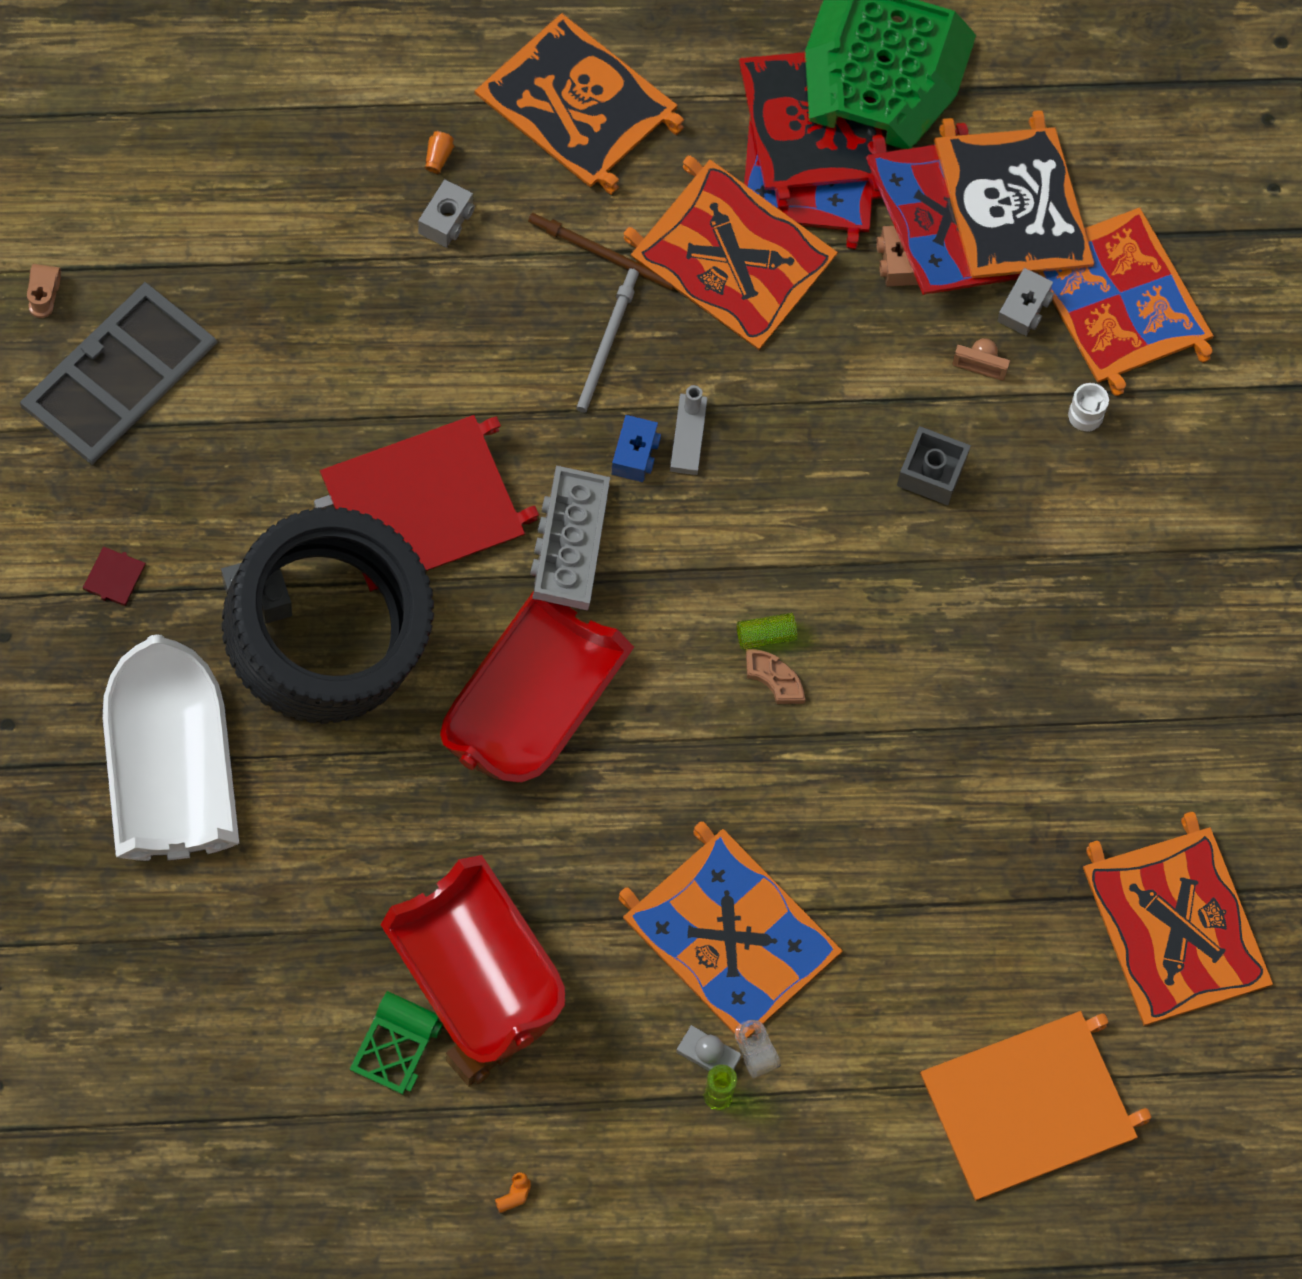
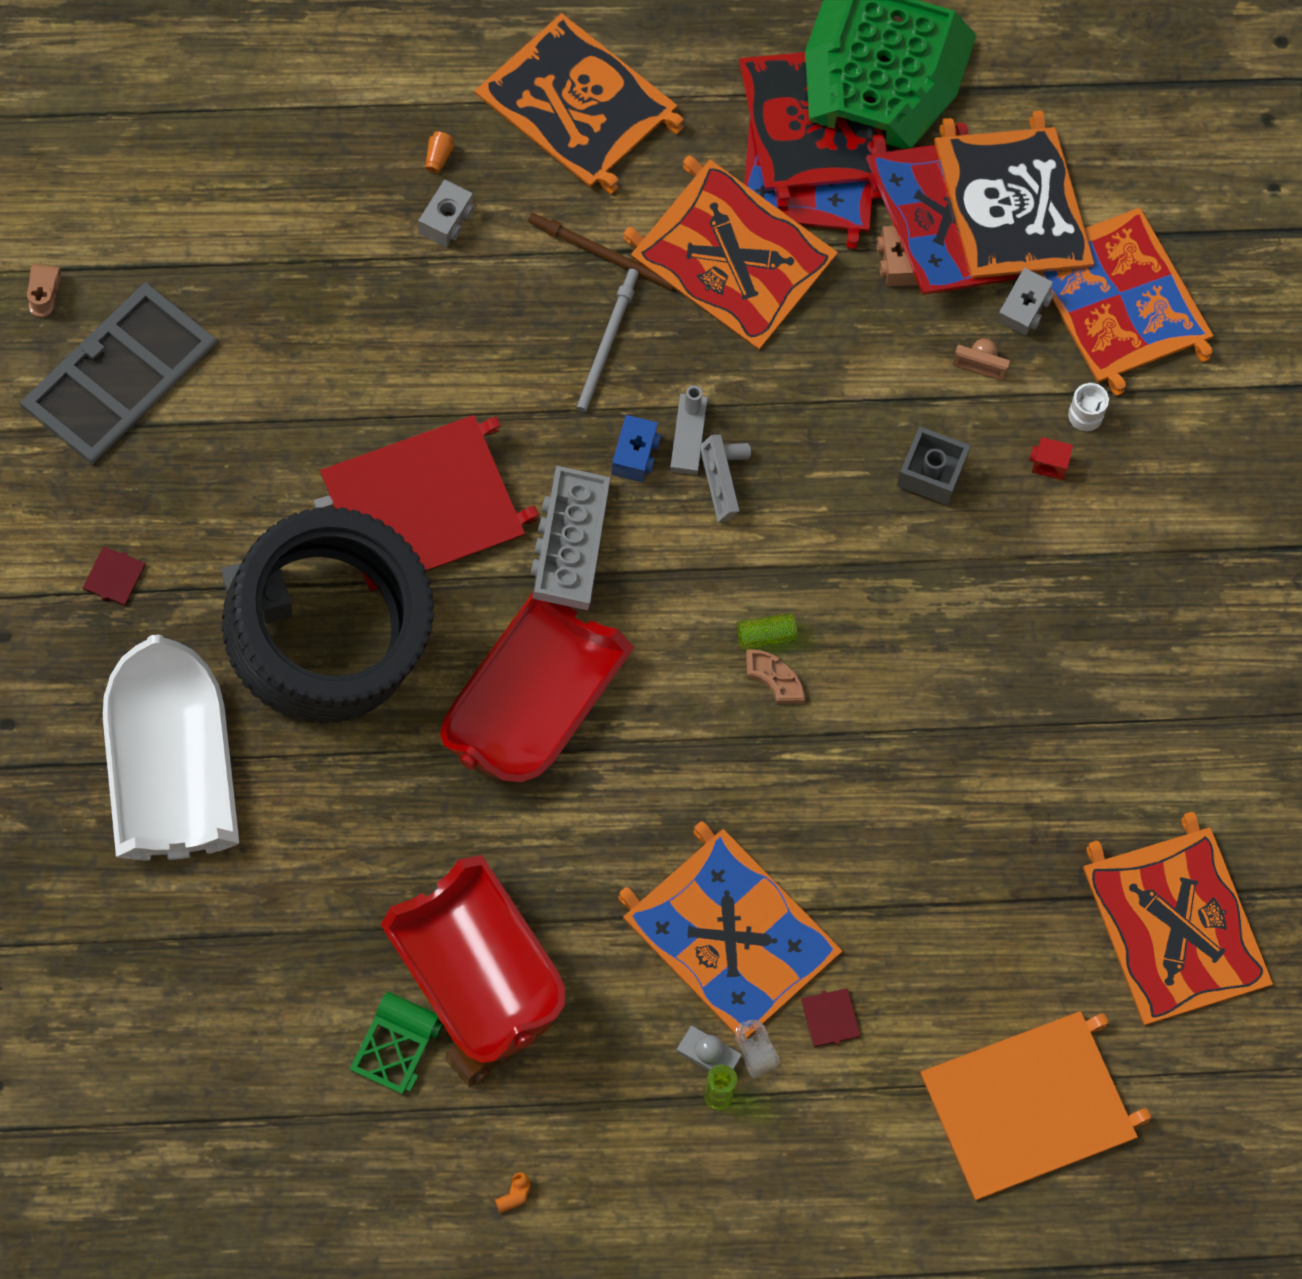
(718, 474): none -> light grey piece
(830, 1017): none -> dark red piece
(1051, 458): none -> red brick

